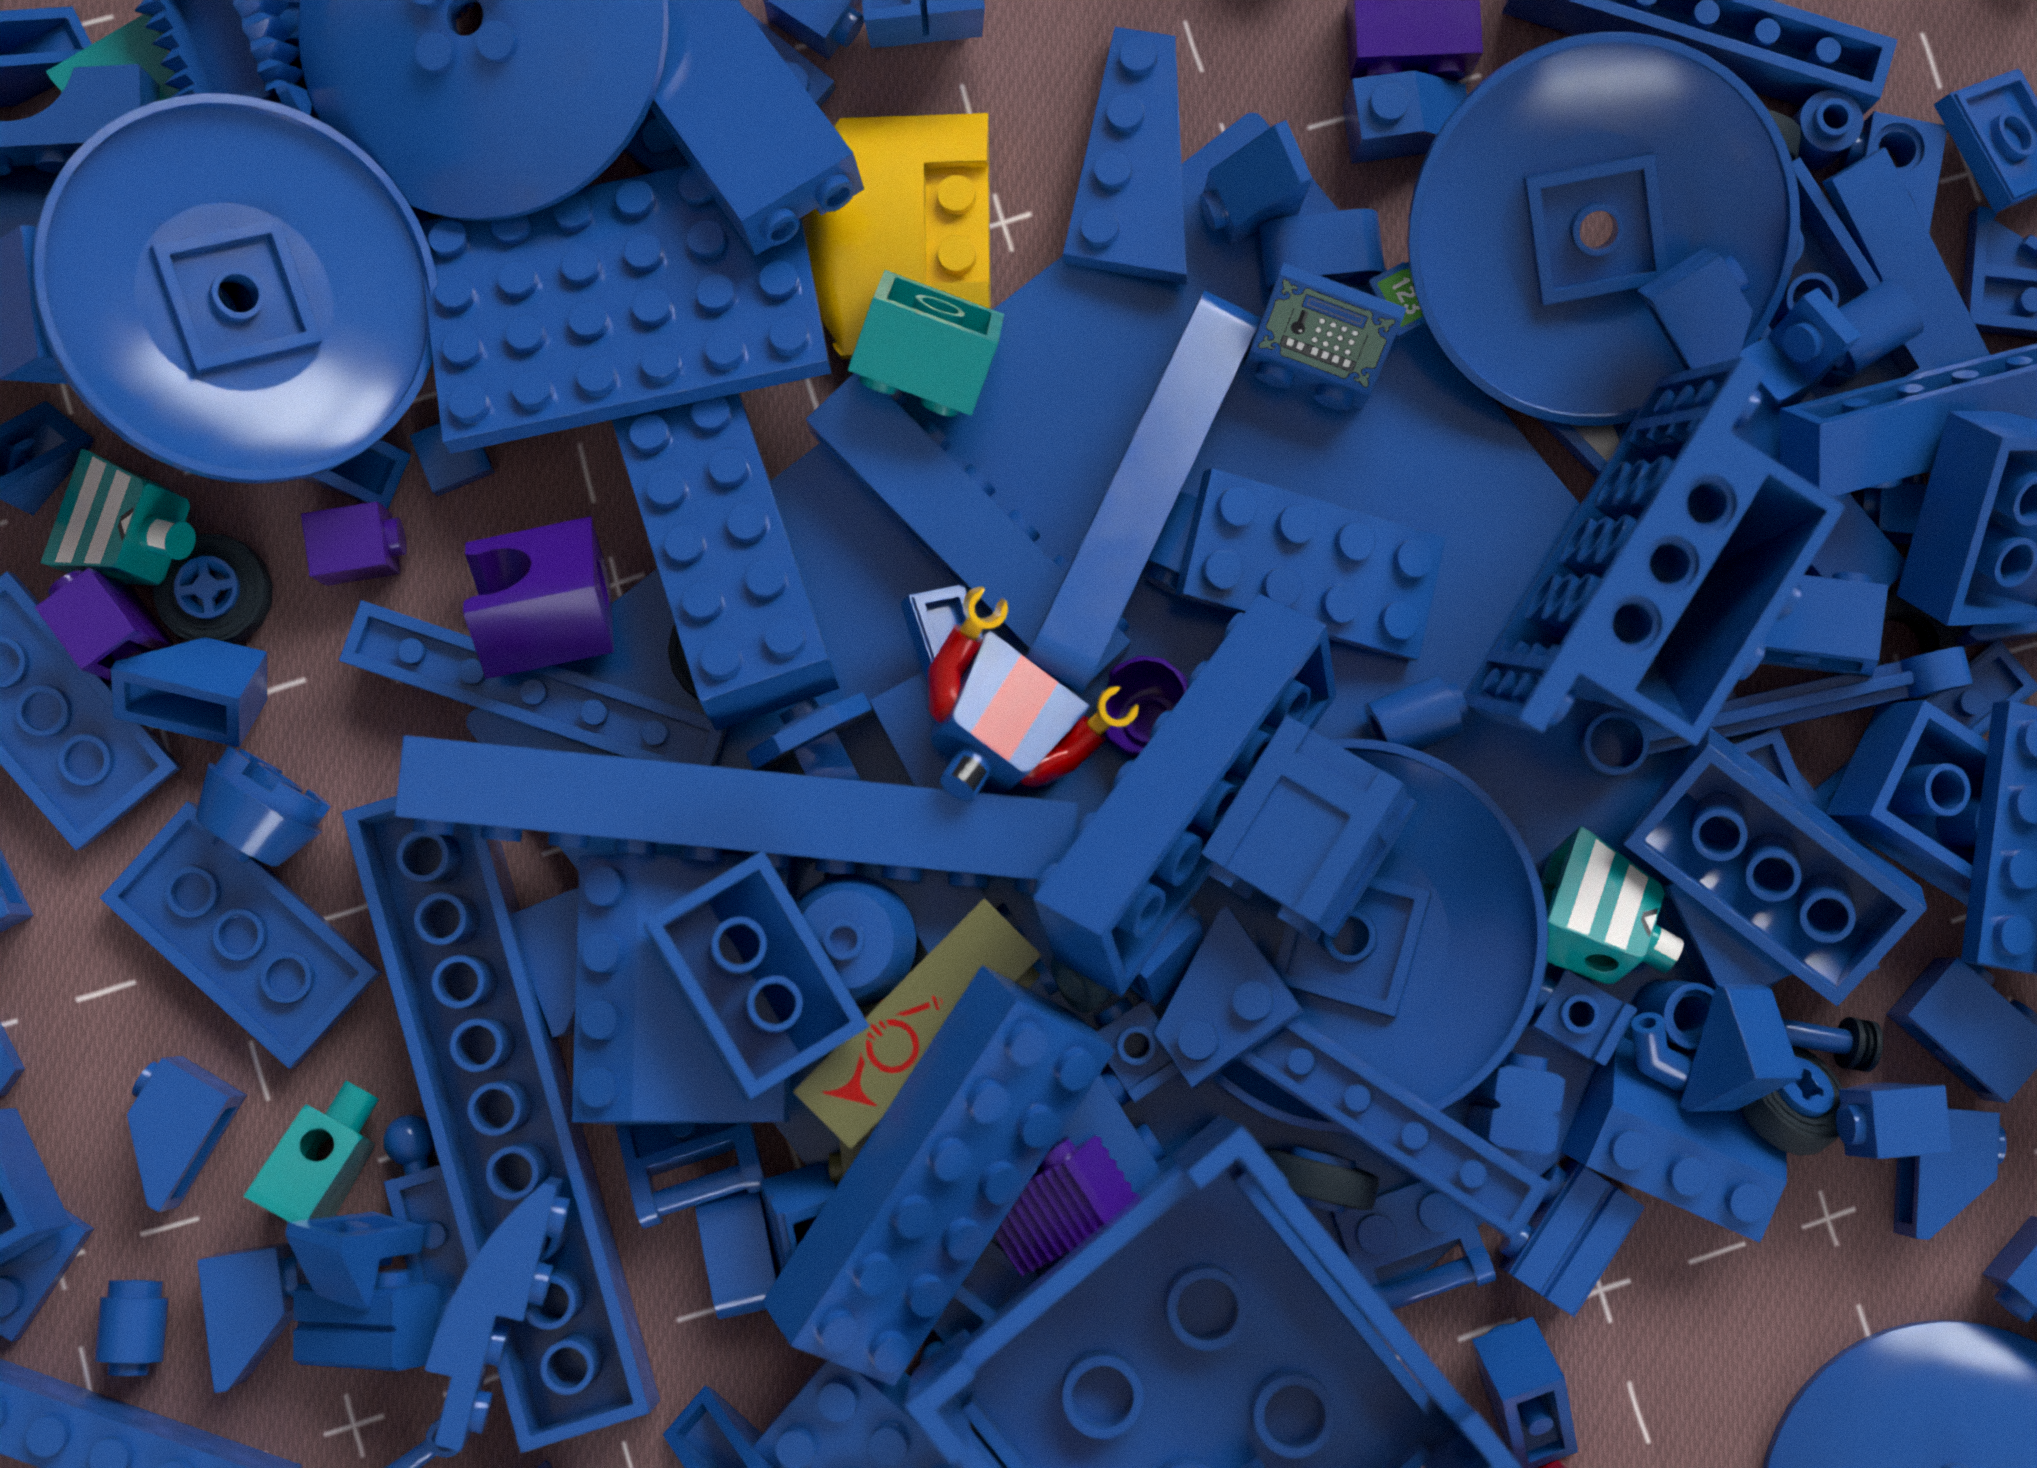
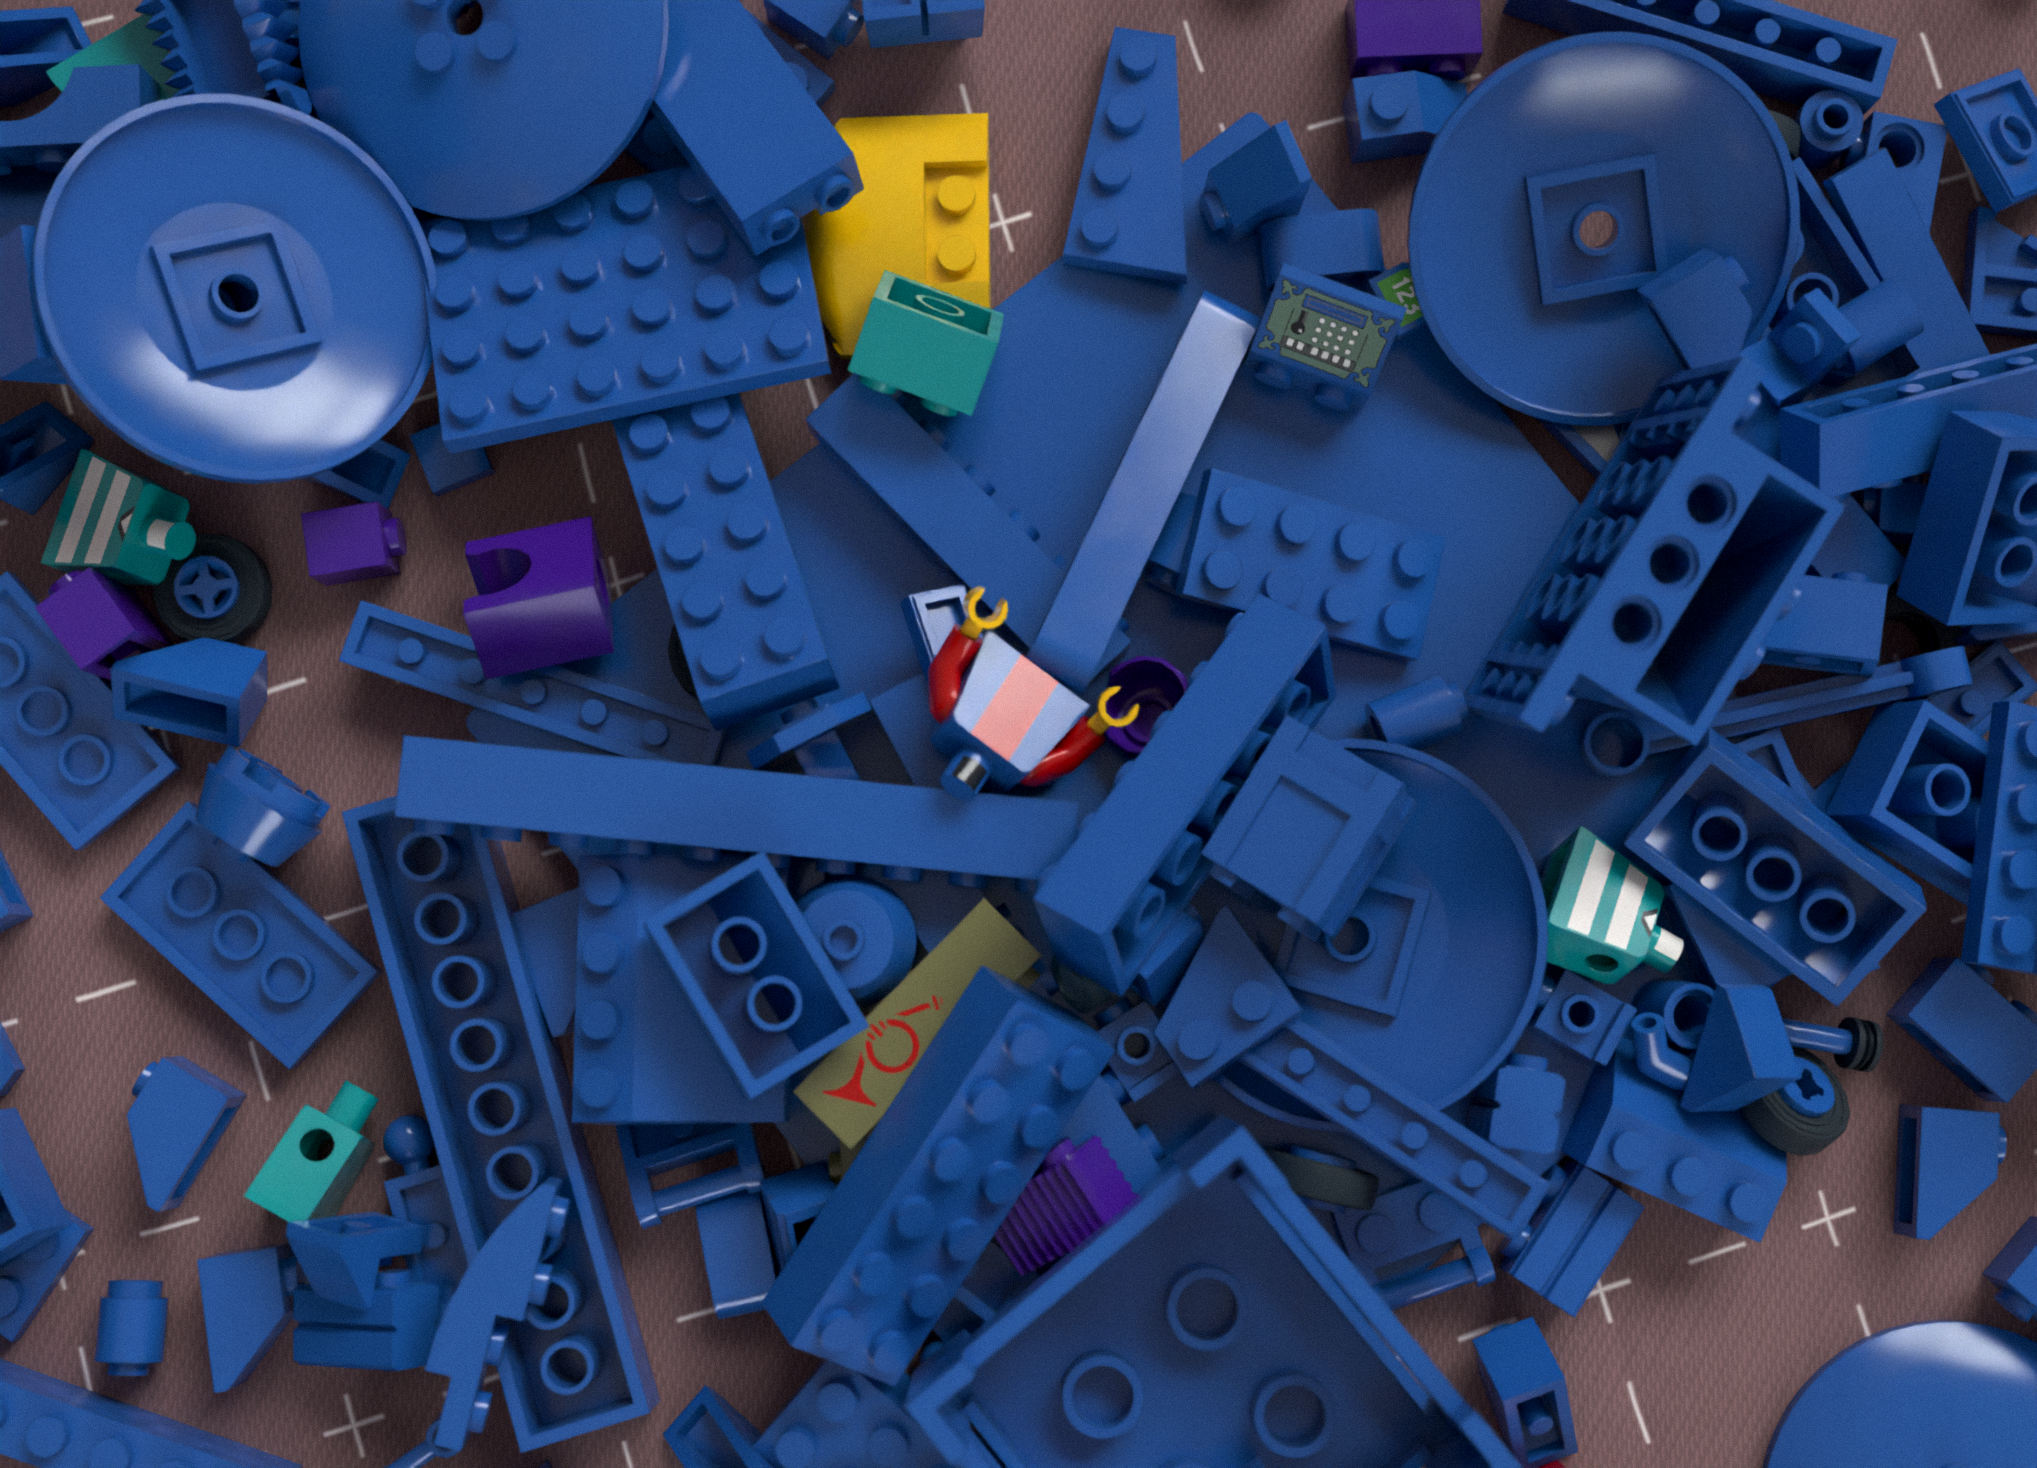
(1893, 1120): blue slope -> none

